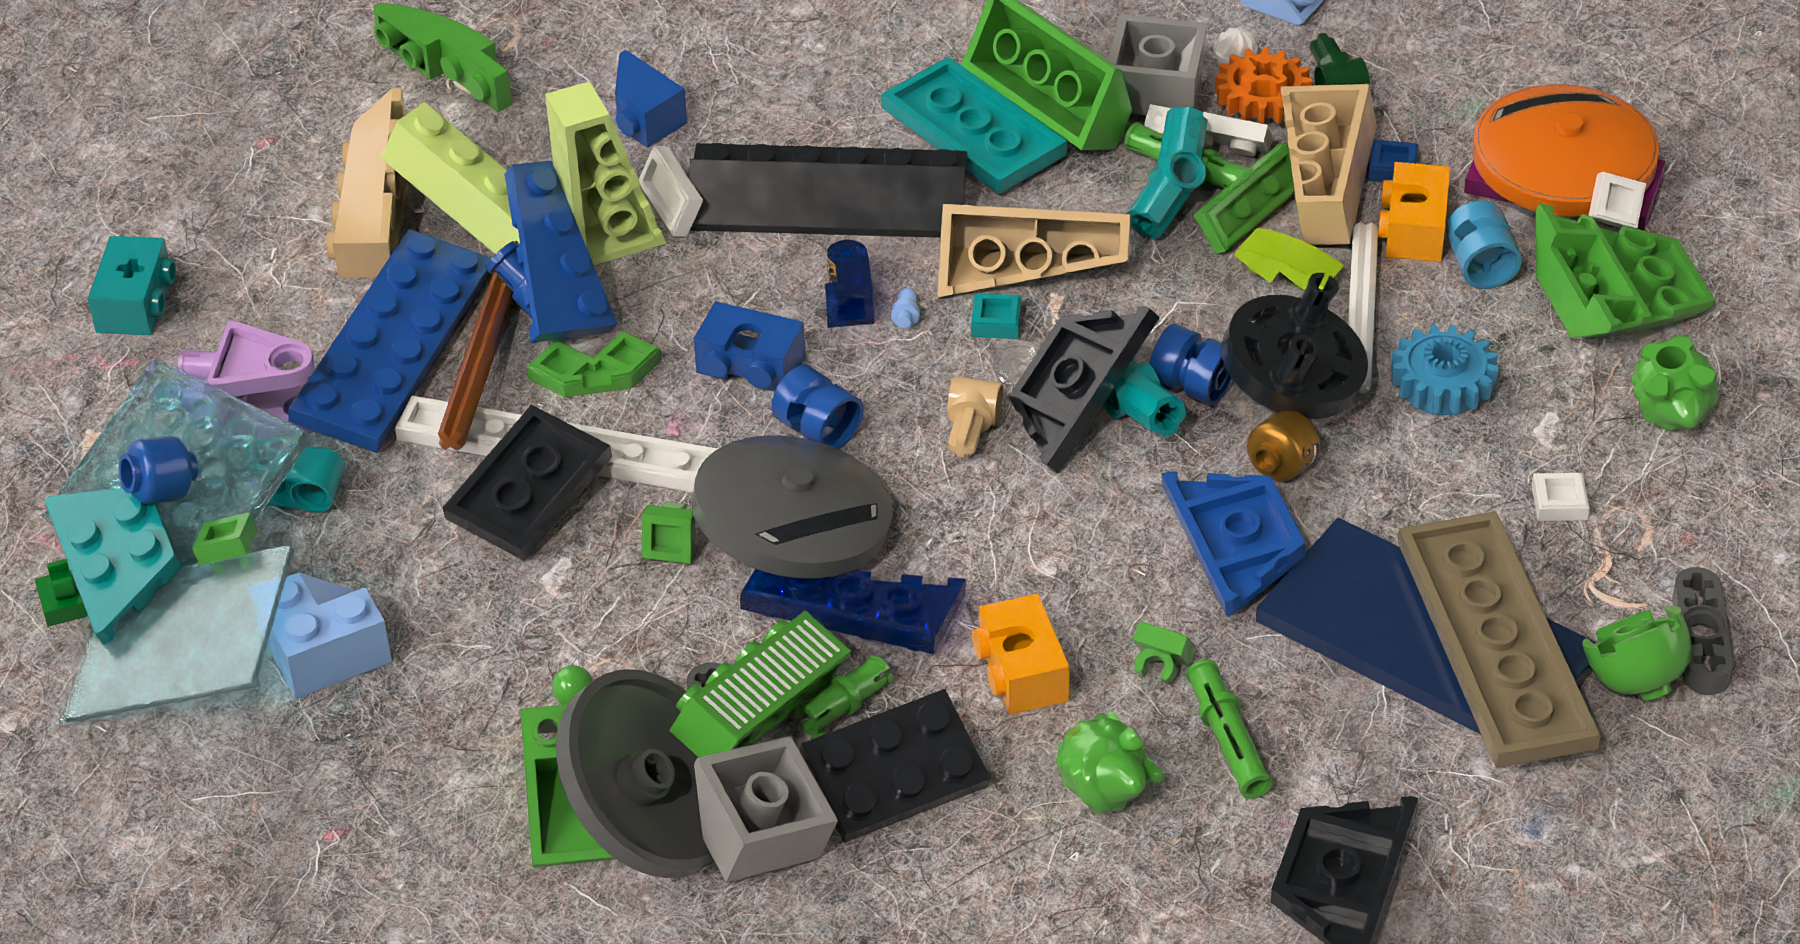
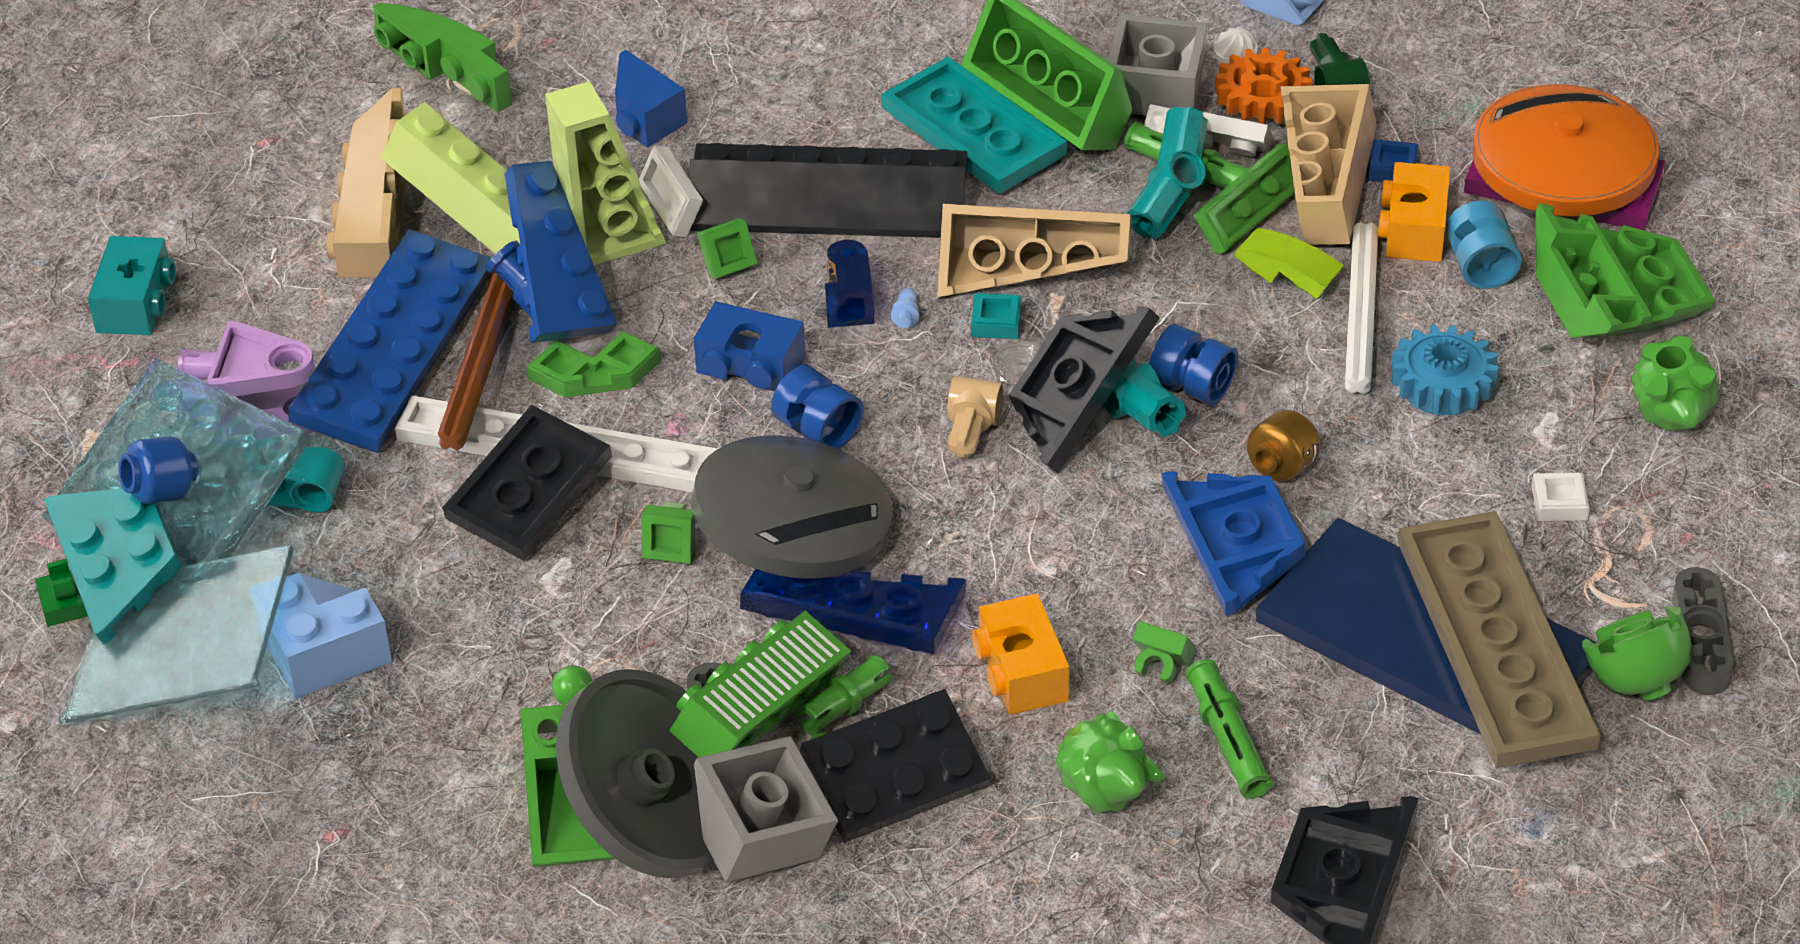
(225, 538): bright green tile -> none
(727, 248): none -> bright green tile
(1321, 351): black piece -> none
(1617, 200): white tile -> none

